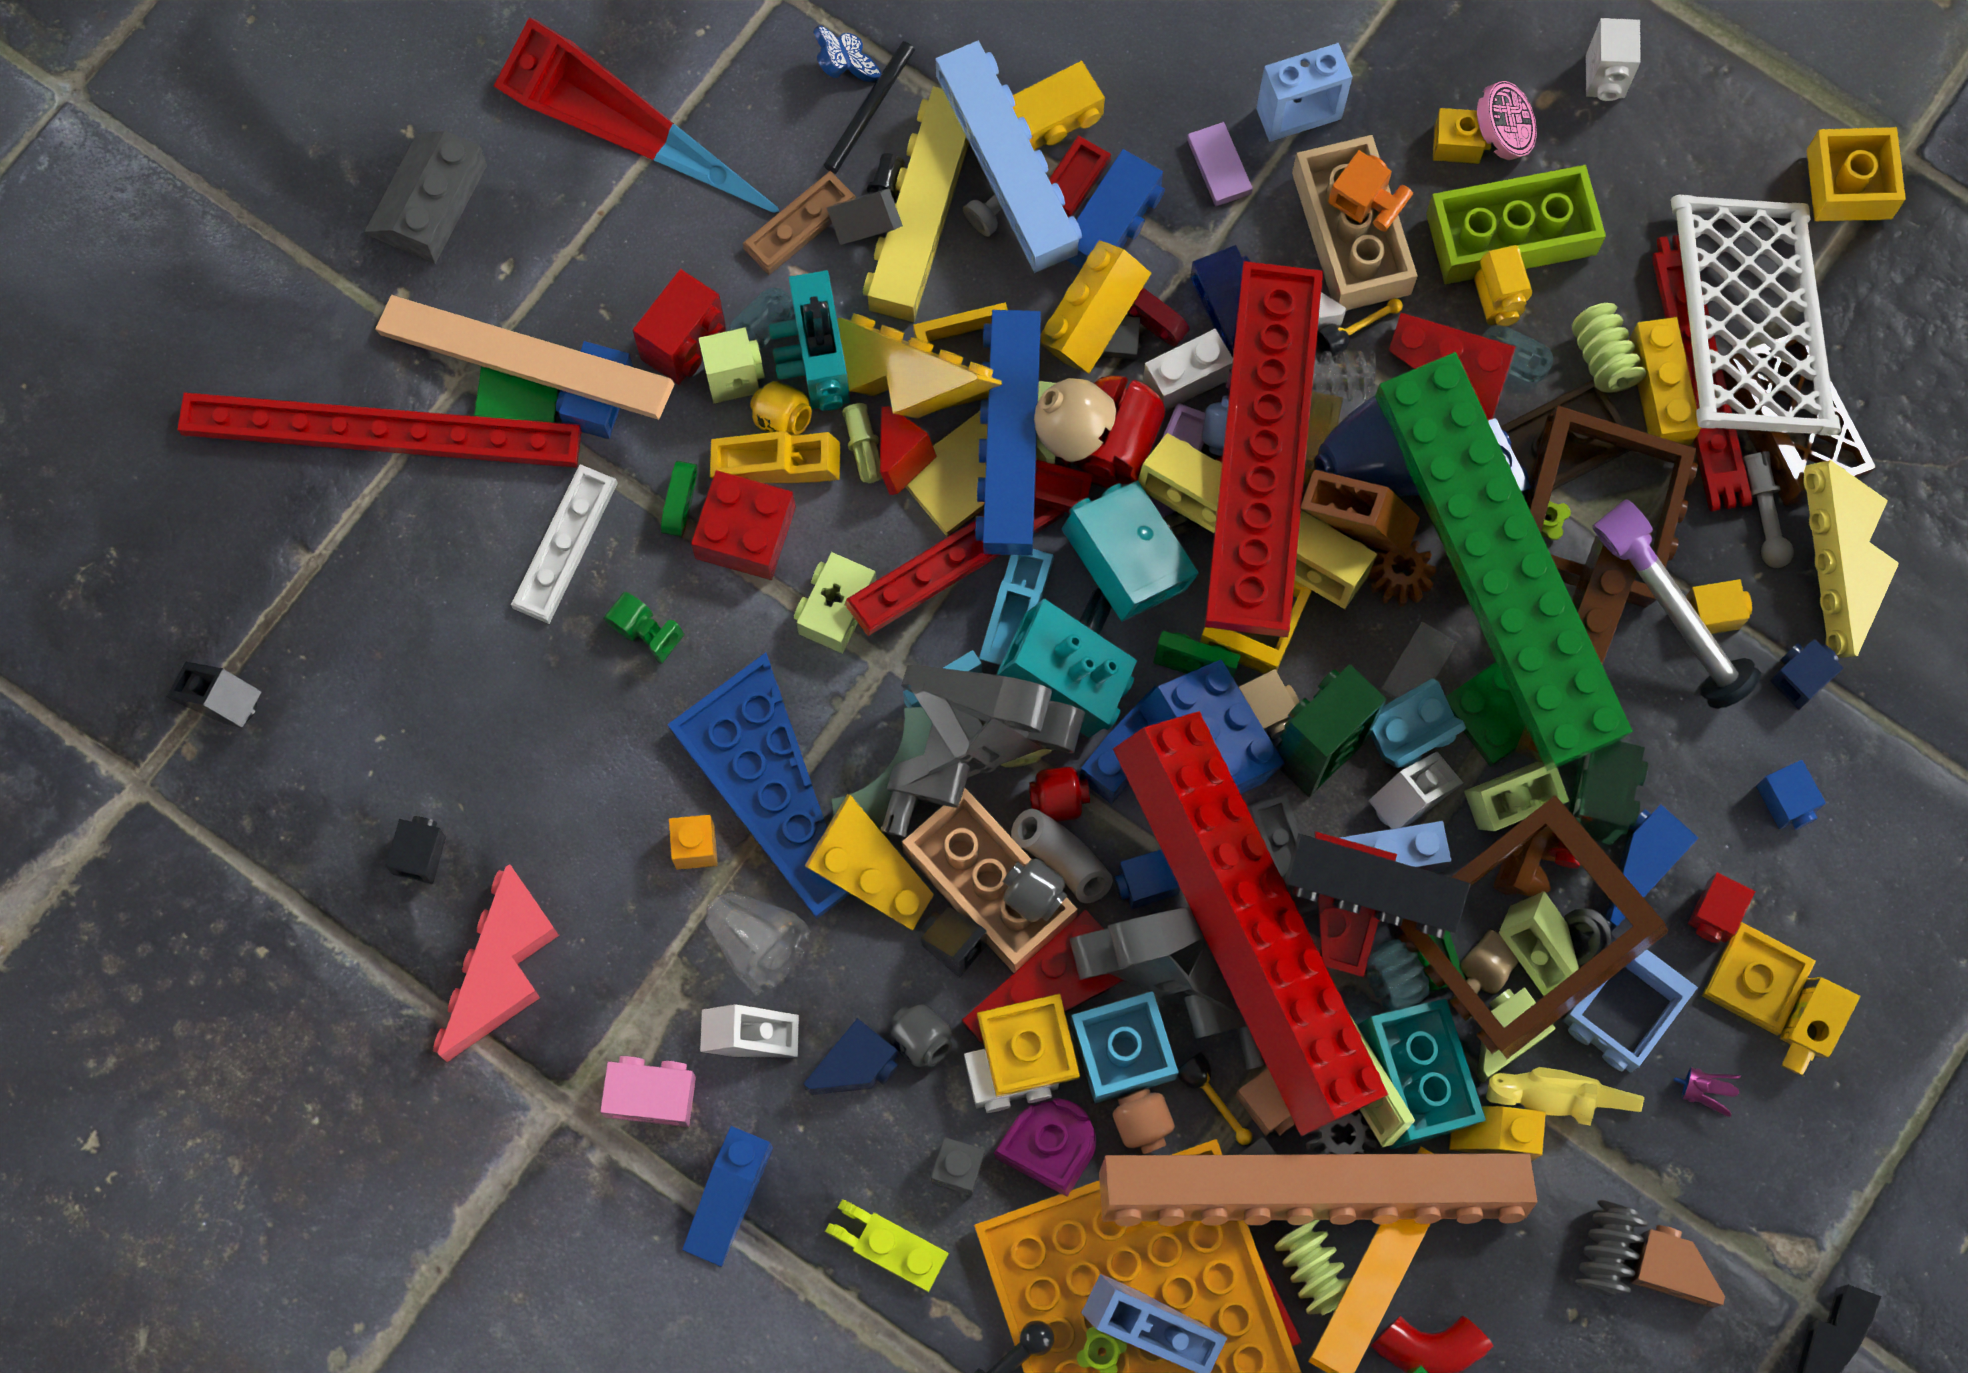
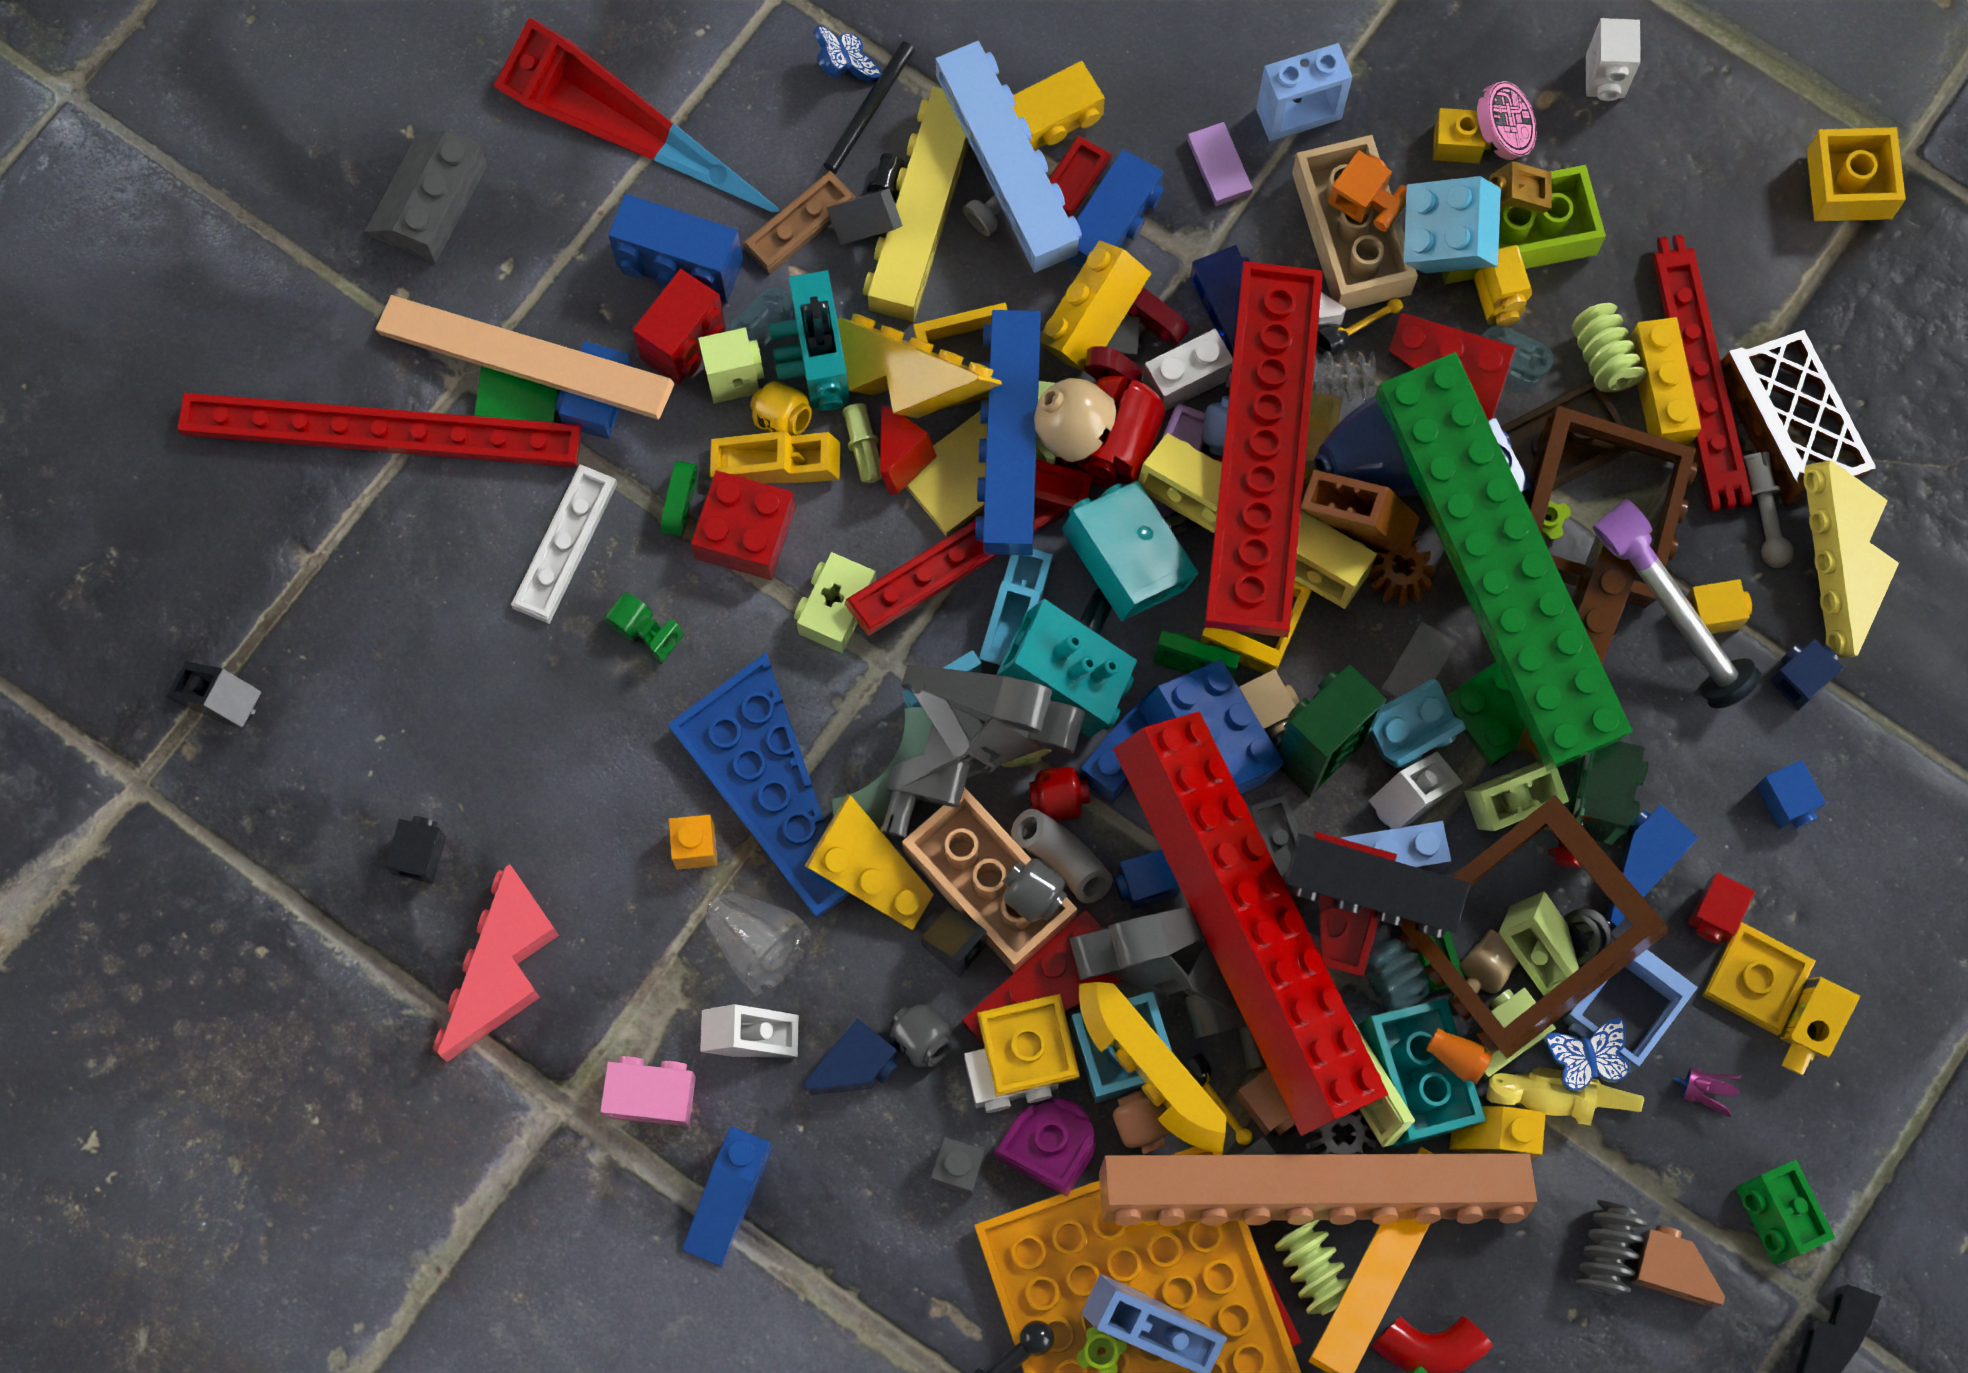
(662, 240): none -> blue brick
(891, 1247): neon yellow hinge -> none
(1107, 361): none -> dark red beam
(1116, 1022): none -> yellow brick
(1452, 225): none -> medium azure brick
(1460, 1055): none -> orange cone
(1521, 870): dark orange tile -> none
(1524, 187): none -> pearl gold bracket
(1590, 1056): none -> blue animal
(1785, 1212): none -> green bracket
(1793, 233): white door -> none

